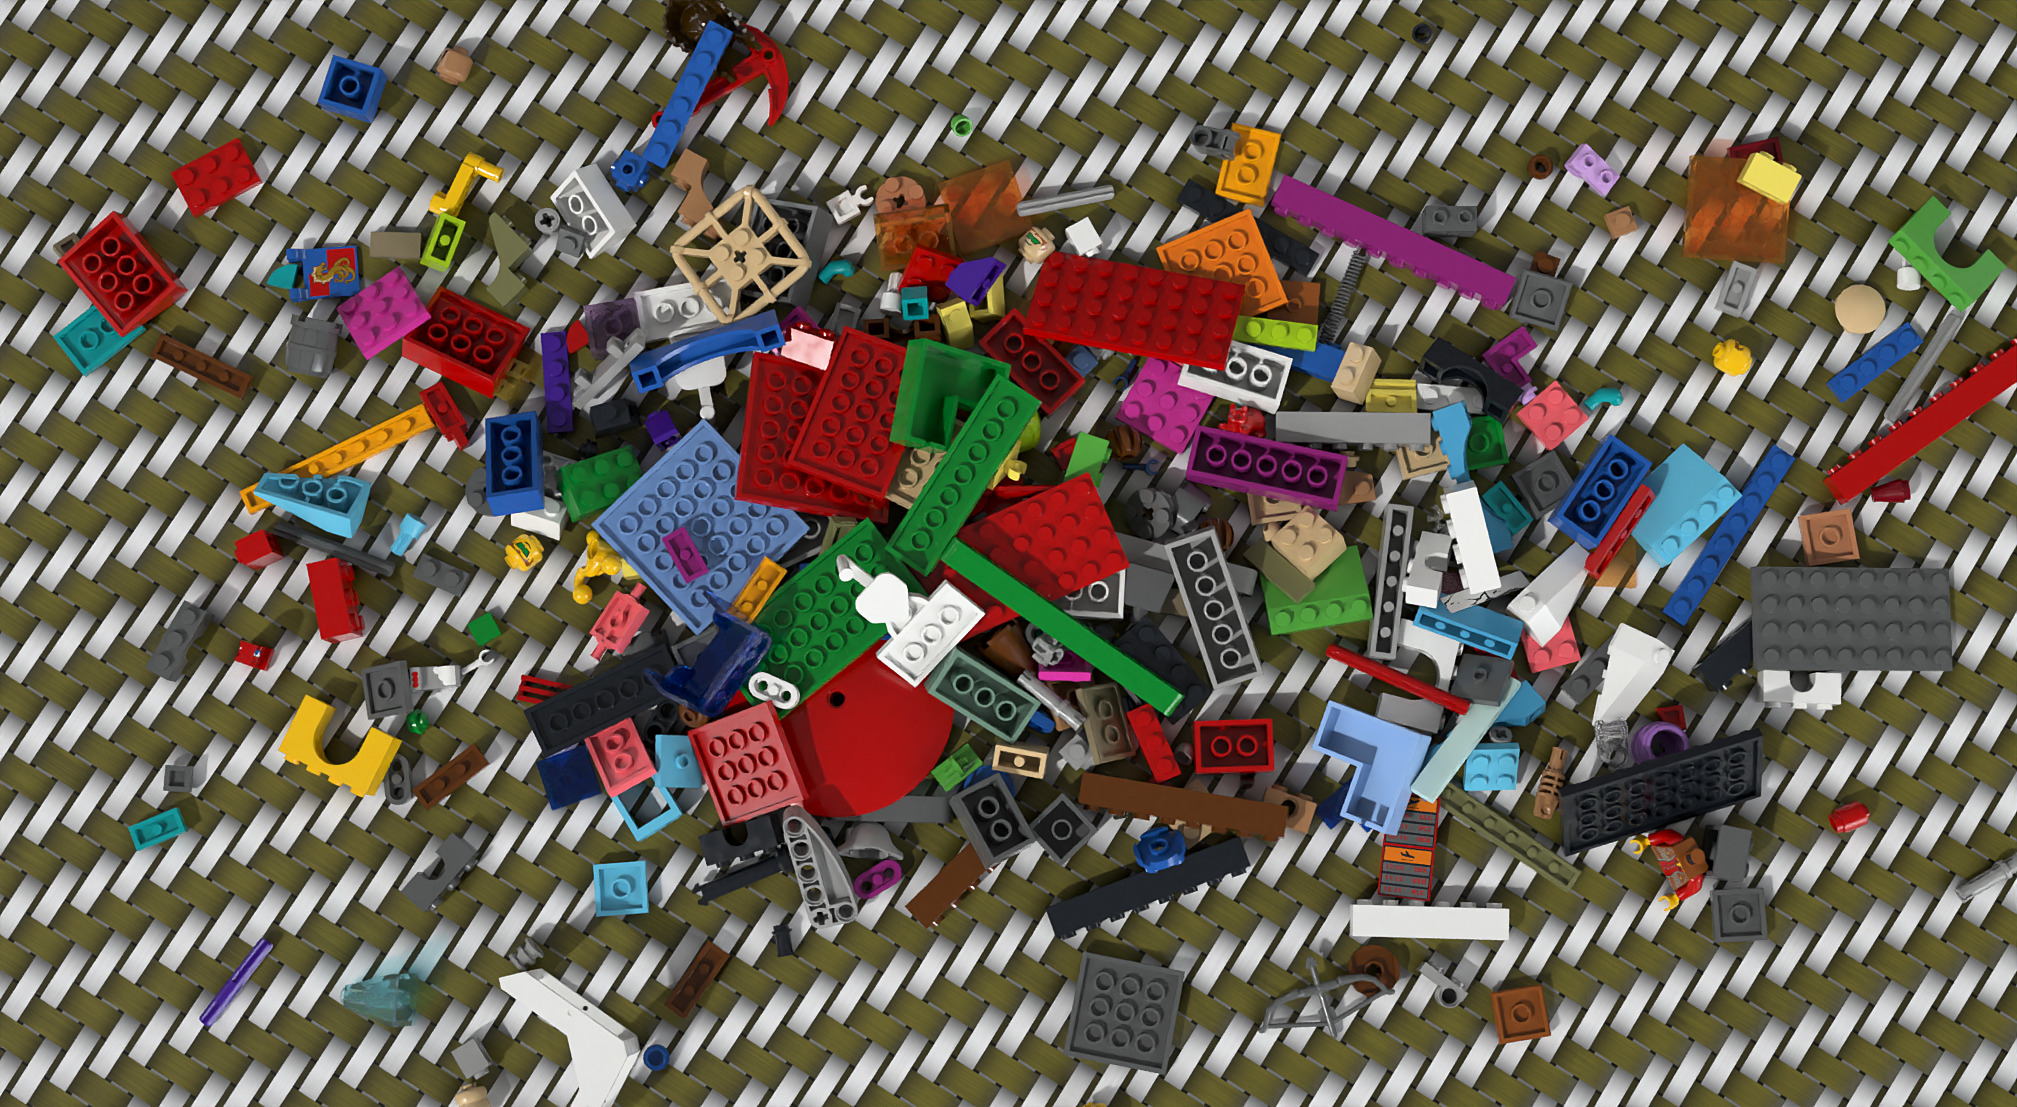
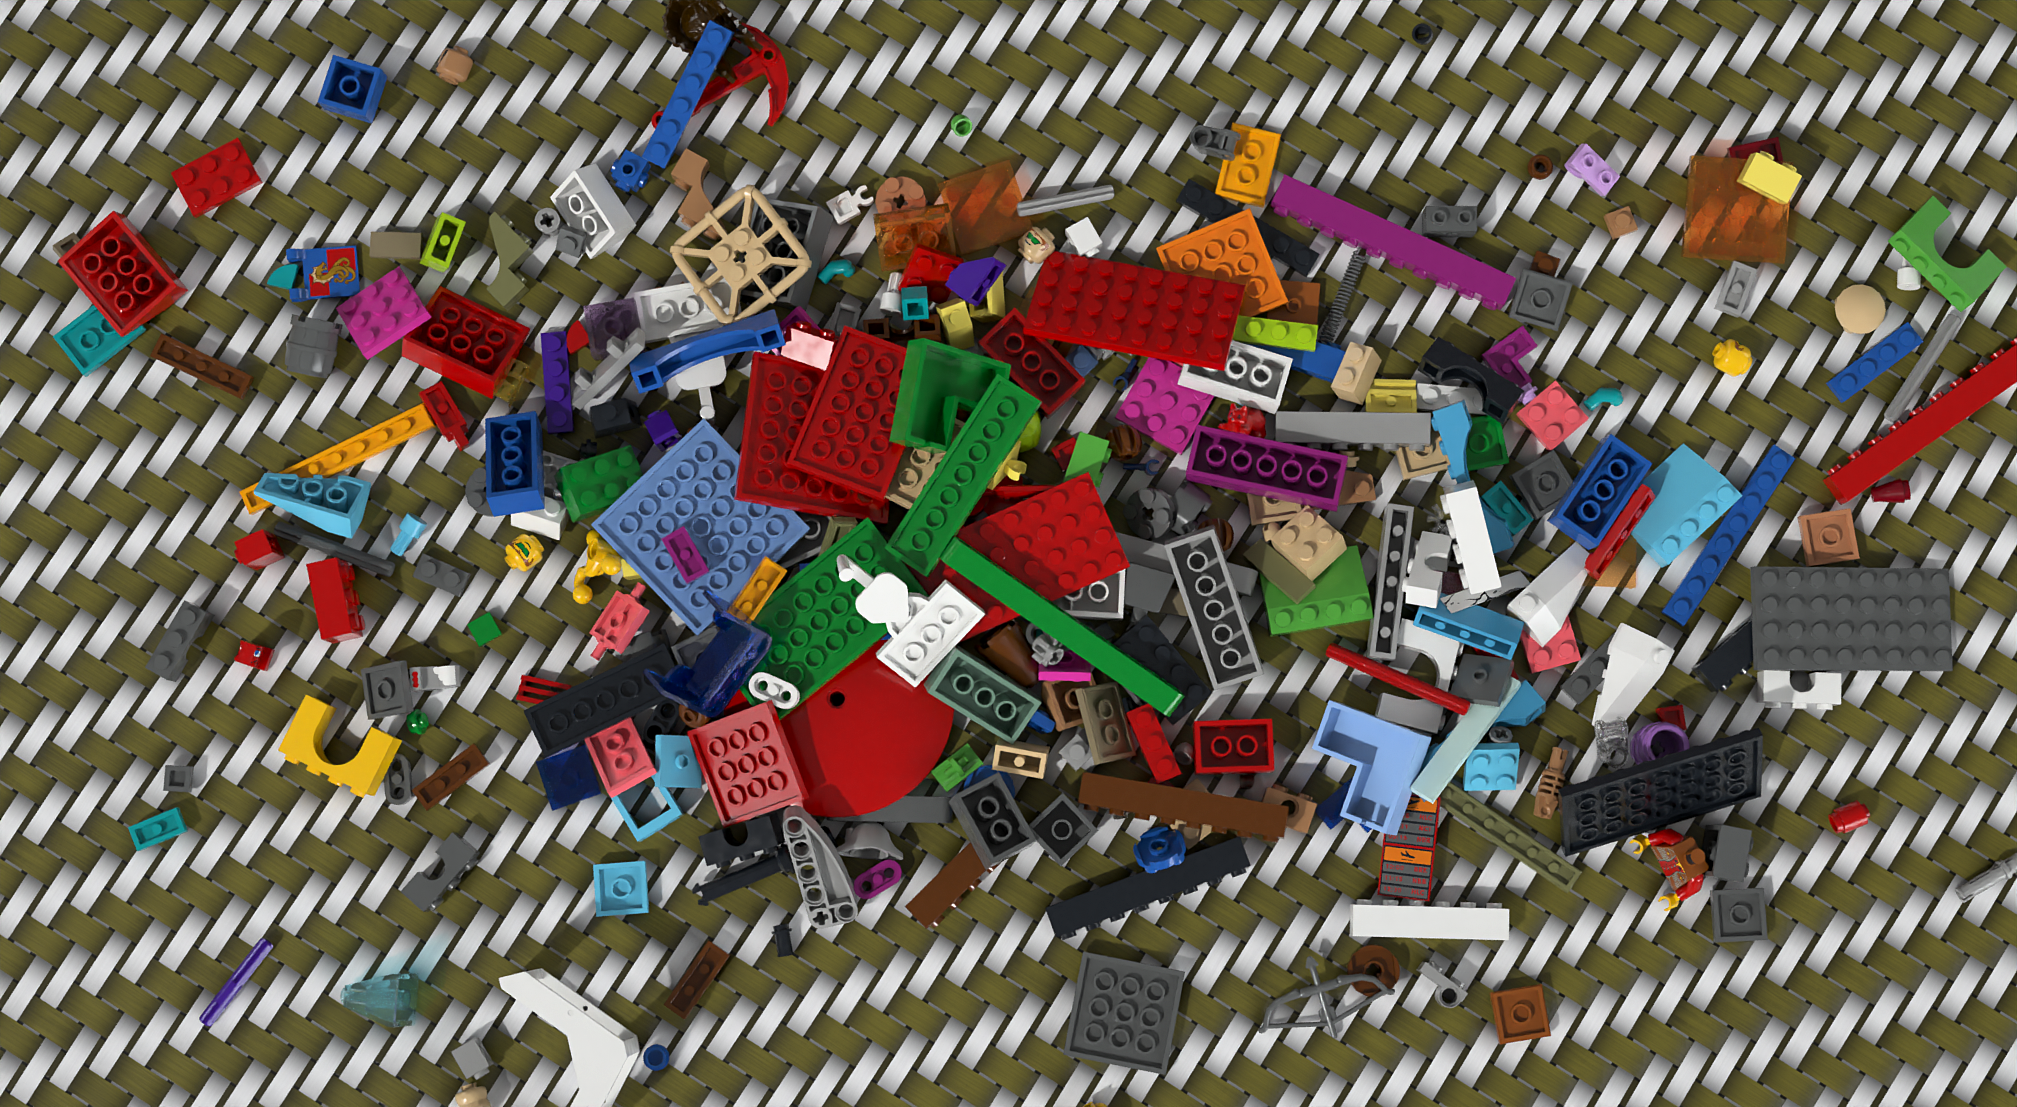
(471, 167): yellow beam -> none
(477, 663): white hand -> none
(526, 955): light grey bush -> none
(1059, 706): light grey pin -> none

